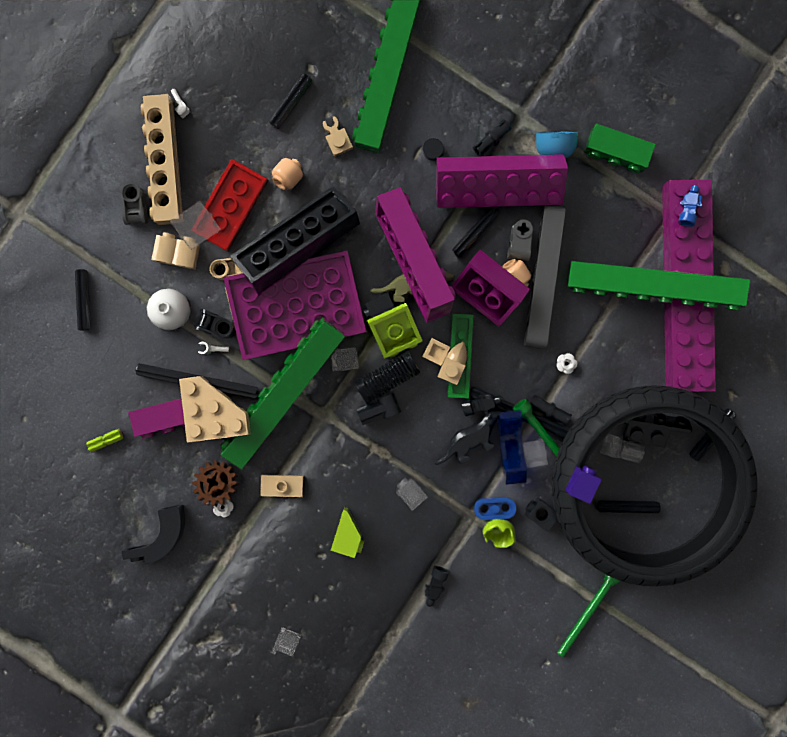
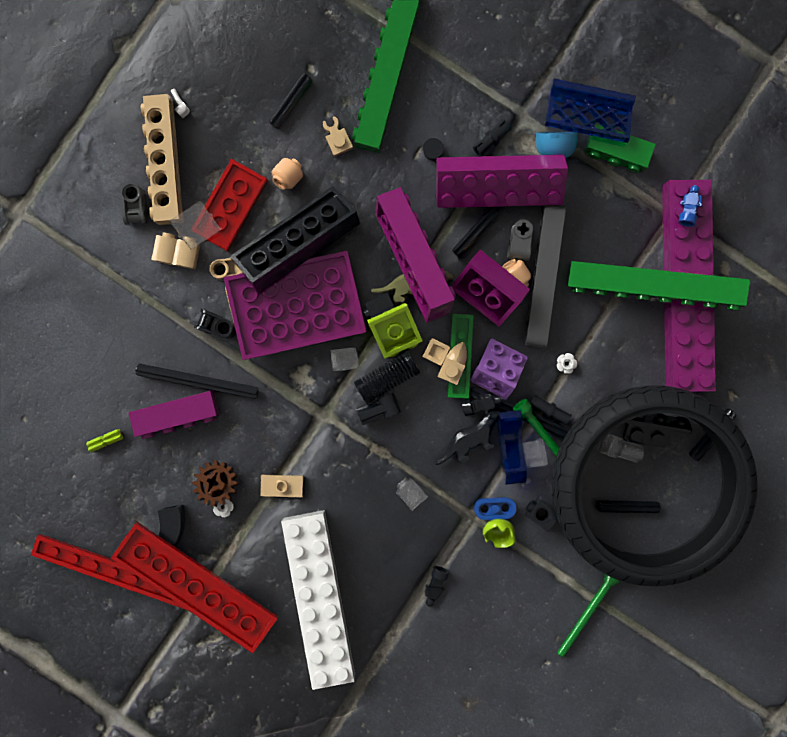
(82, 300): black axle -> none
(94, 566): none -> red plate
(168, 309): white cylinder -> none
(194, 587): none -> red plate
(209, 348): white hand -> none
(210, 412): tan plate -> none
(283, 391): green brick -> none
(286, 642): clear panel -> none
(318, 599): none -> white brick
(348, 536): lime slope -> none
(499, 369): none -> medium lavender bracket
(583, 483): dark purple brick -> none
(590, 98): none -> clear blue fence

